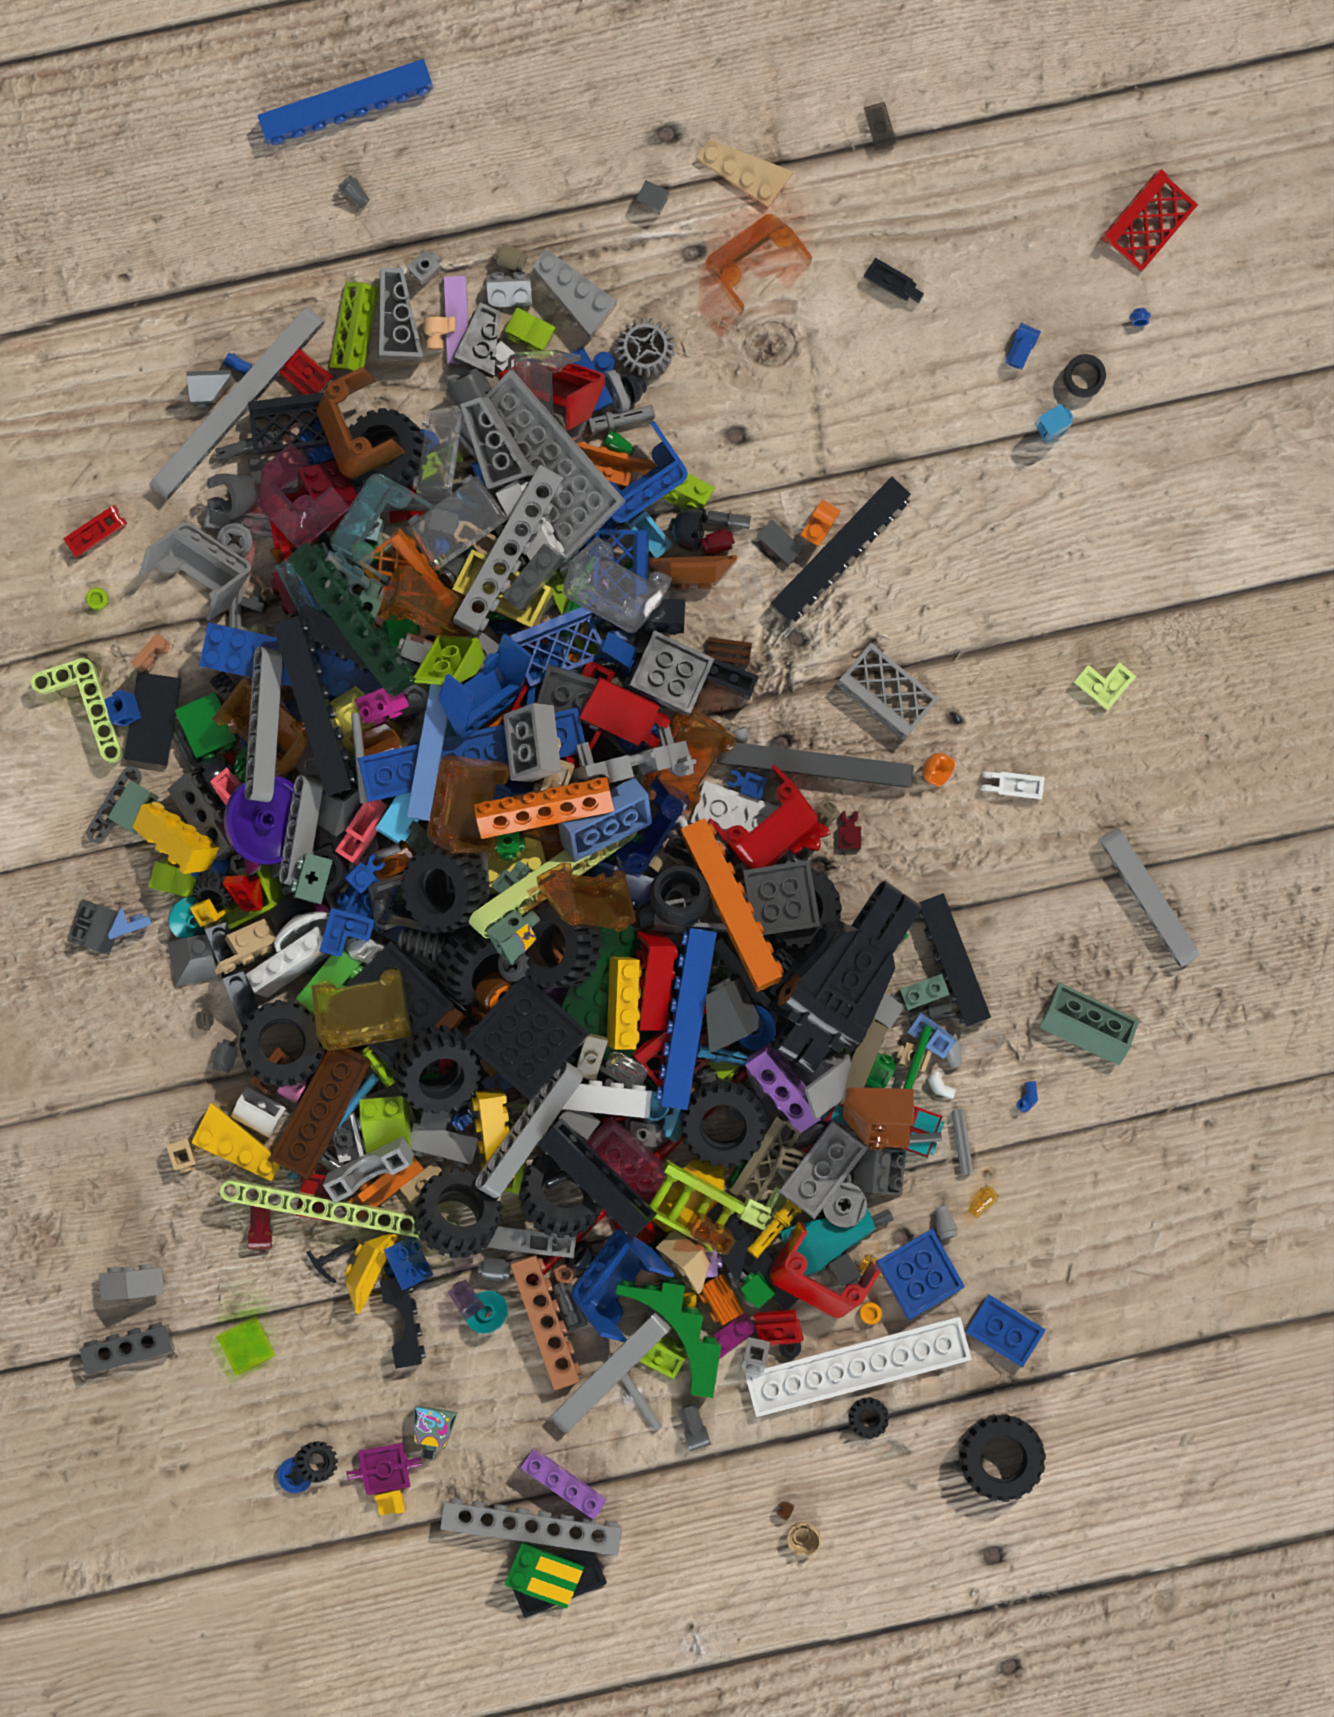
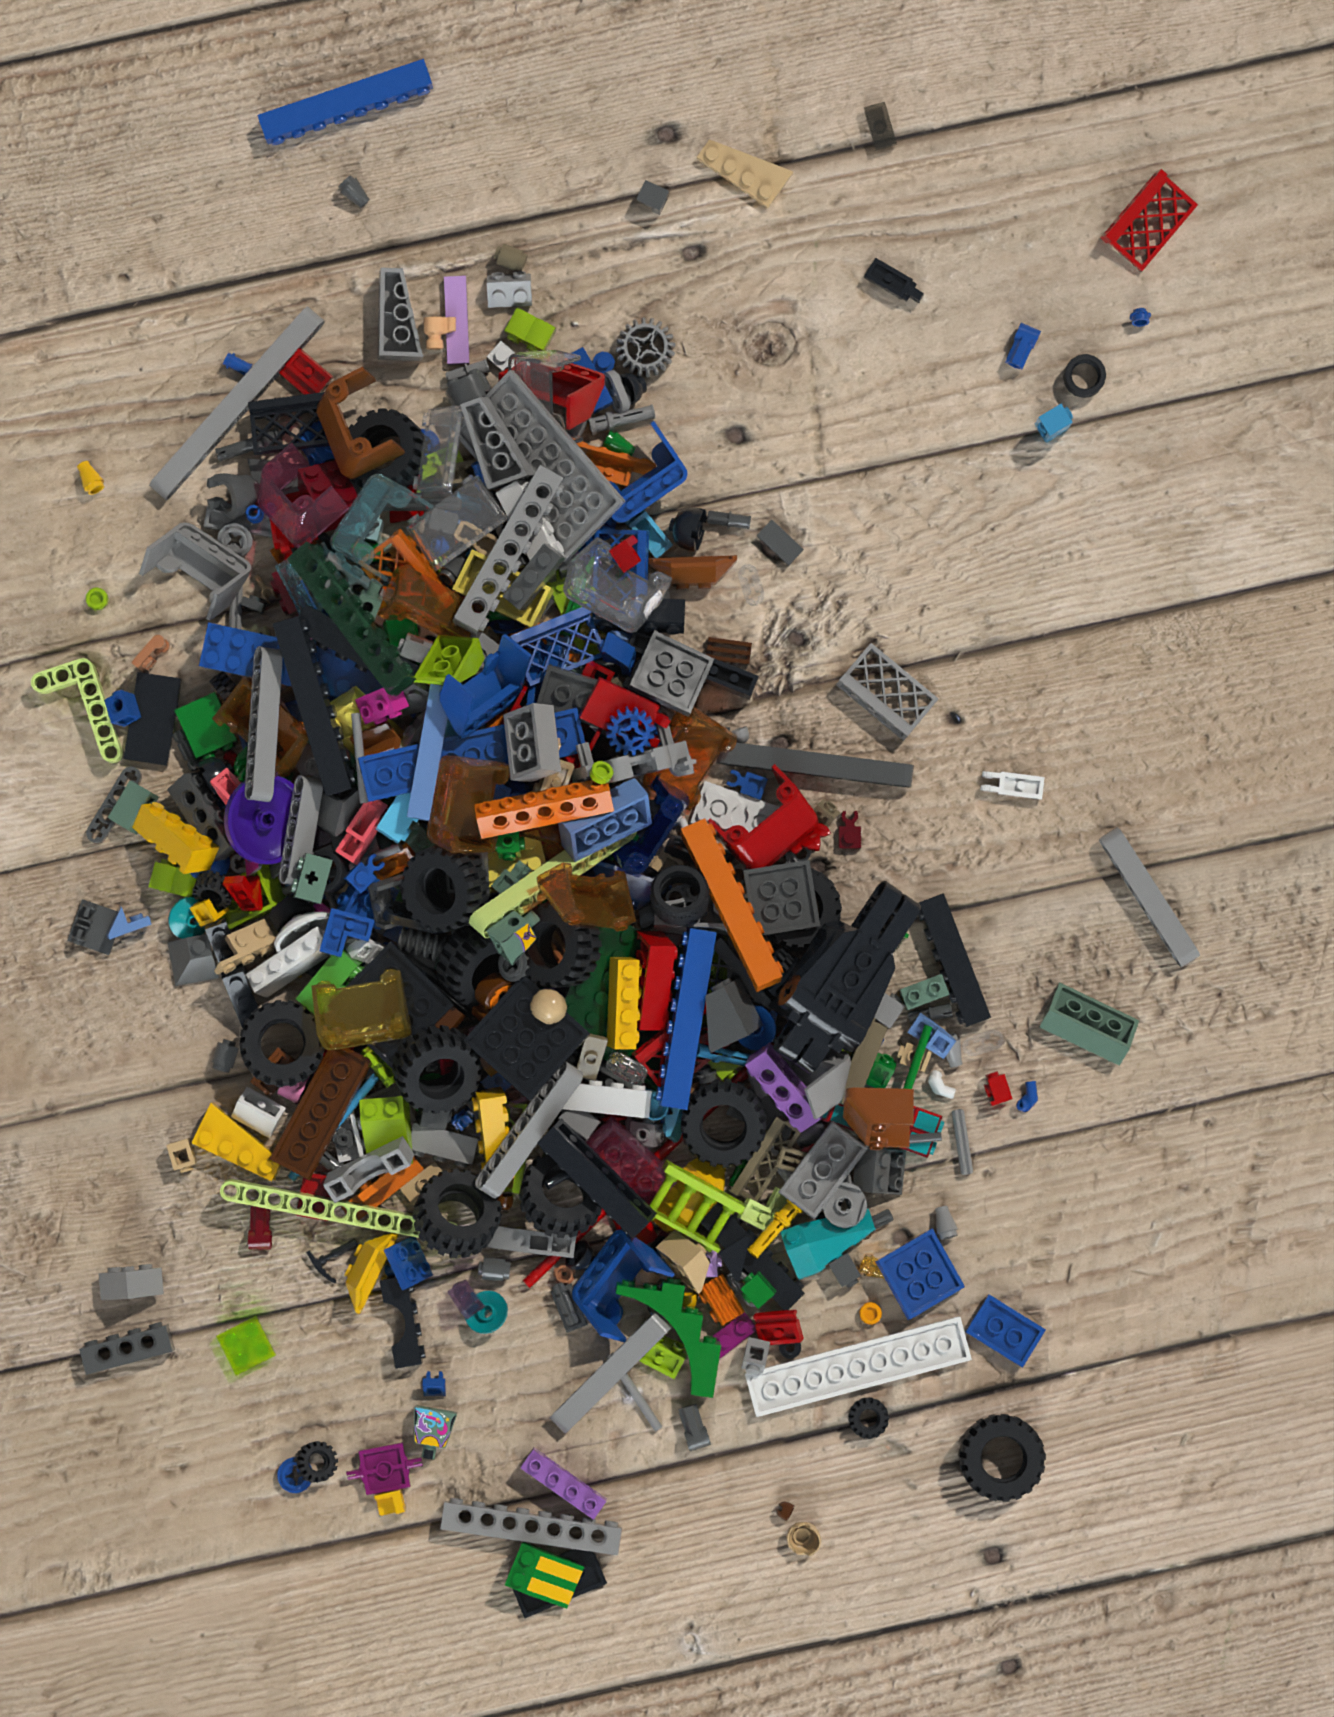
(90, 479): none -> yellow cone
(94, 531): red plate -> none
(204, 1019): clear smoke plate -> none
(208, 386): slope -> none
(254, 519): none -> blue pin
(357, 327): lime fence -> none
(422, 274): light grey brick -> none
(434, 1386): none -> blue tile
(480, 341): wing -> none
(506, 1201): none -> reddish brown hinge
(548, 1006): none -> tan hair
(559, 1376): nougat brick -> none
(579, 296): light grey wedge -> none
(601, 772): none -> lime tile
(625, 554): none -> red panel
(630, 722): none -> blue gear
(690, 493): lime bracket -> none
(706, 1231): clear orange brick -> none
(718, 542): dark red brick -> none
(723, 261): clear orange windscreen -> none
(789, 1275): red windscreen -> none
(820, 523): orange brick -> none
(840, 549): black brick -> none
(938, 768): orange hair -> none
(984, 1200): clear yellow cone -> none
(997, 1088): none -> red brick
(1105, 690): yellowish green plate -> none

